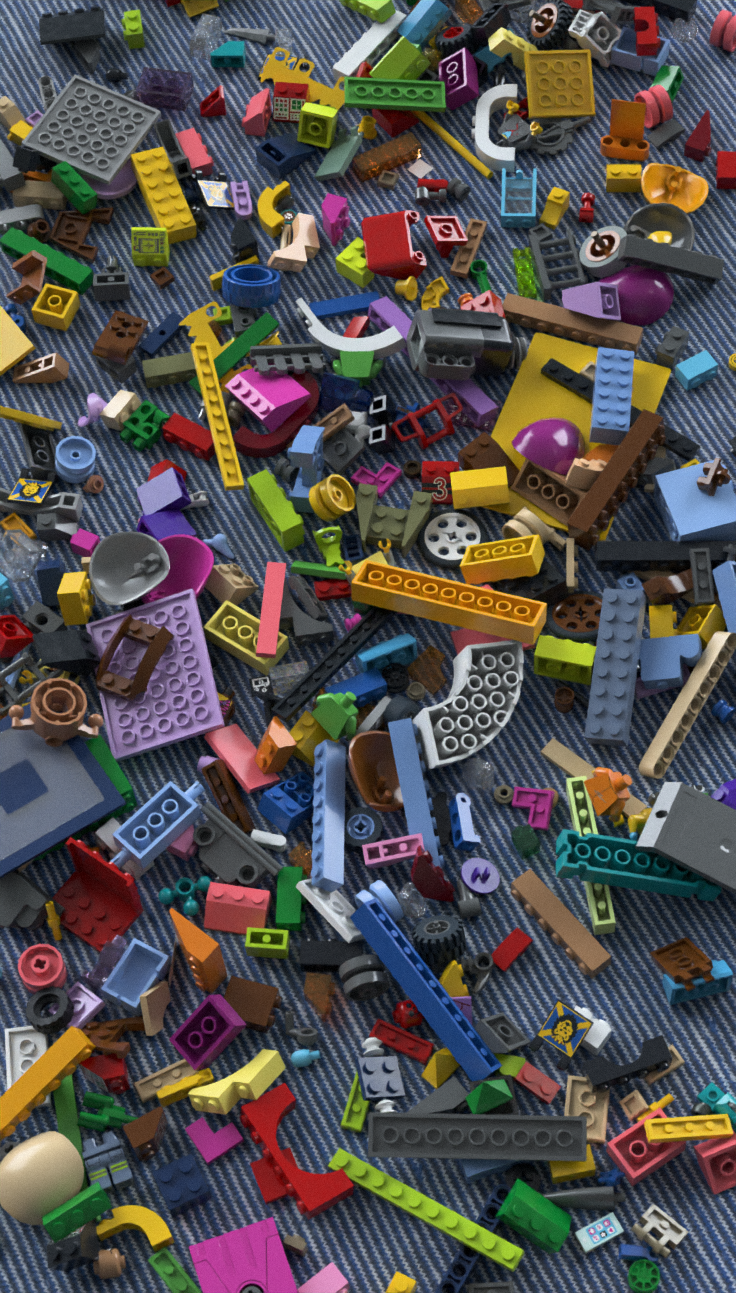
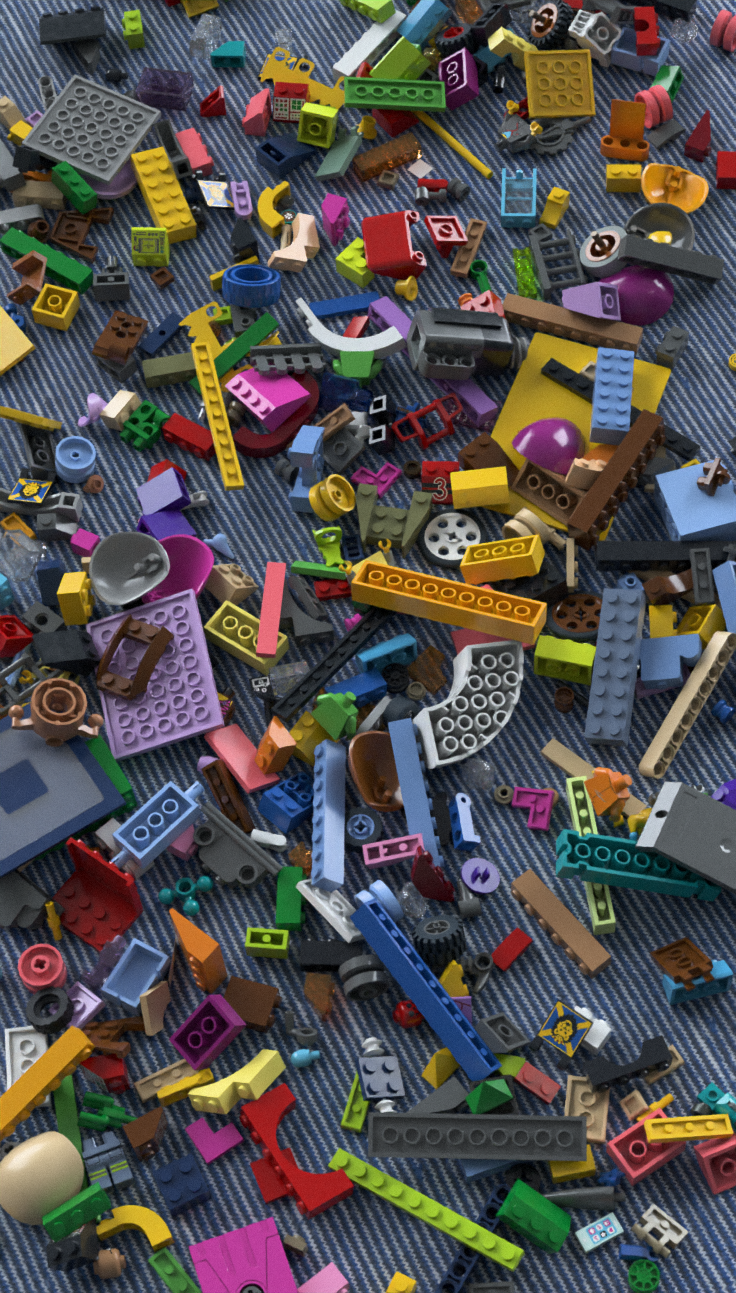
(42, 370): medium nougat slope -> none
(236, 908): coral slope -> none
(257, 35): flat silver bar -> none
(276, 510): lime brick -> none
(402, 1041): red tile -> none
(434, 293): yellow tile -> none
(488, 153): white arch -> none
(525, 841): clear green brick -> none
(586, 212): red leg -> none
(696, 370): medium azure brick -> none

